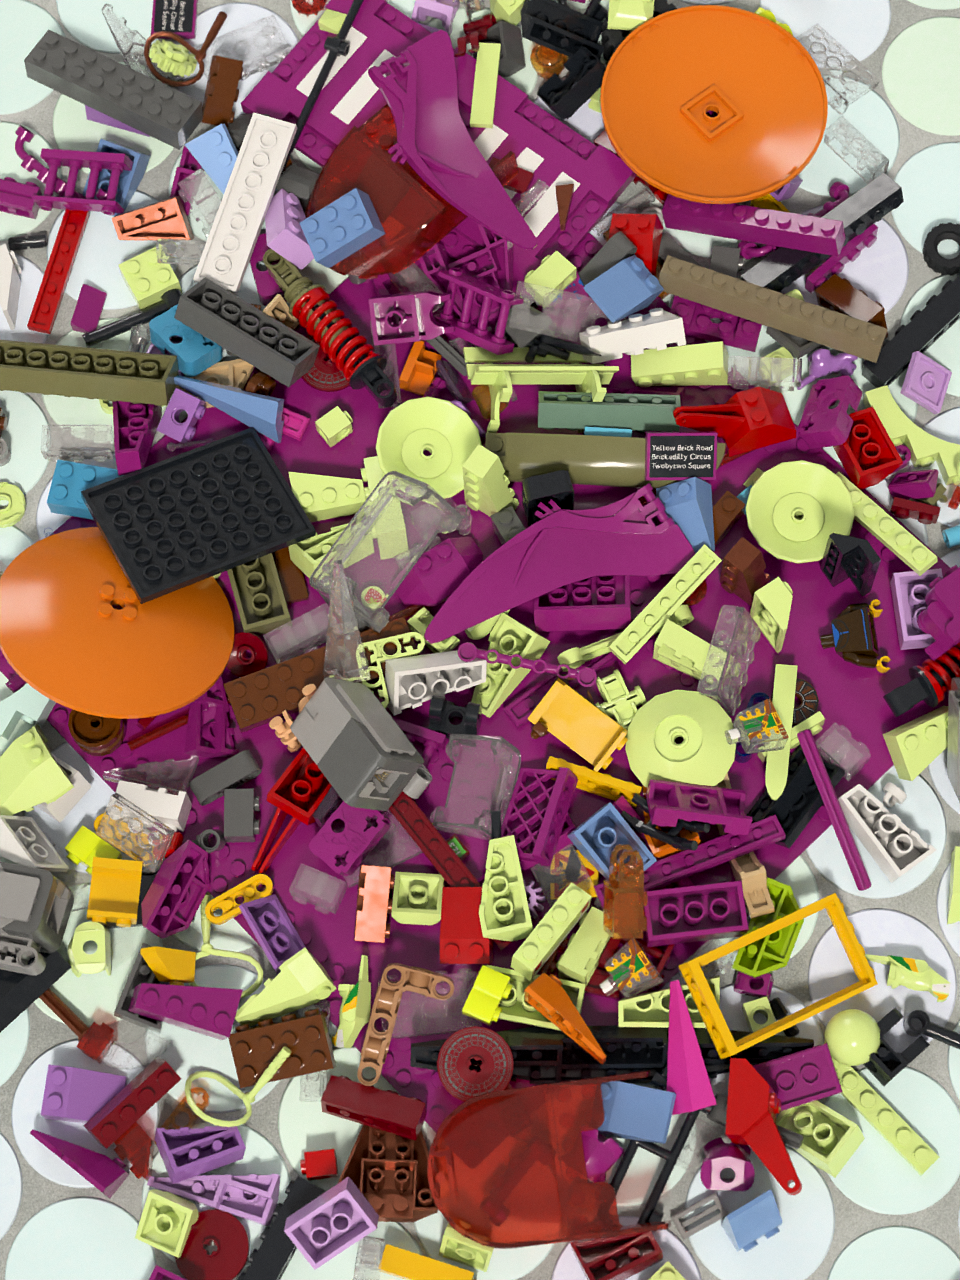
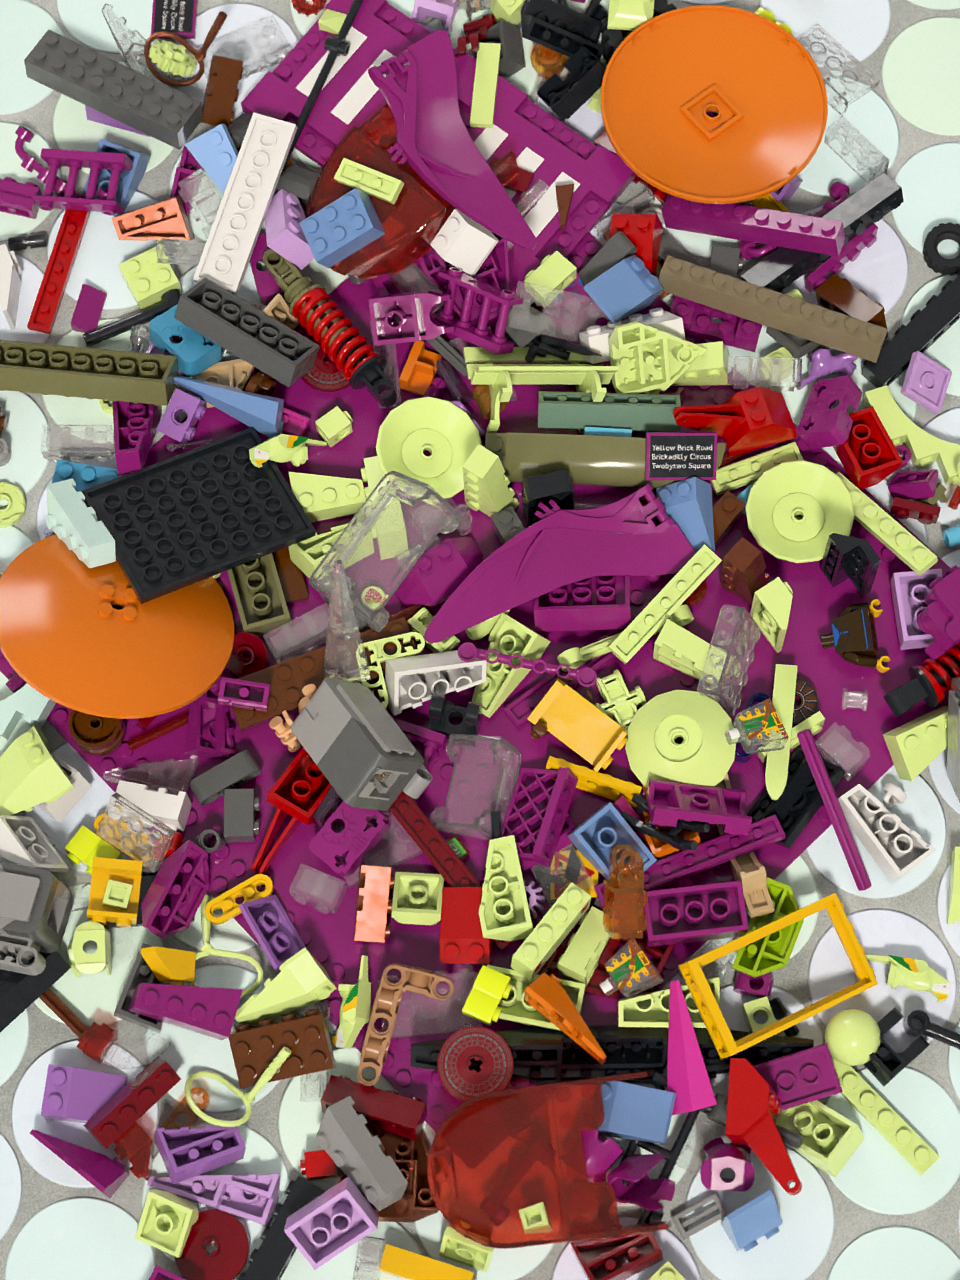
(78, 525): none -> light aqua wedge
(117, 895): none -> yellowish green tile
(244, 694): none -> magenta brick
(283, 449): none -> yellowish green animal
(360, 1154): none -> light grey wedge
(369, 181): none -> yellowish green plate
(464, 242): none -> white slope
(535, 1219): none -> yellowish green slope
(641, 1189): none -> magenta piece
(648, 358): none -> yellowish green wedge
(750, 469): none -> yellowish green tile
(854, 699): none -> clear bush

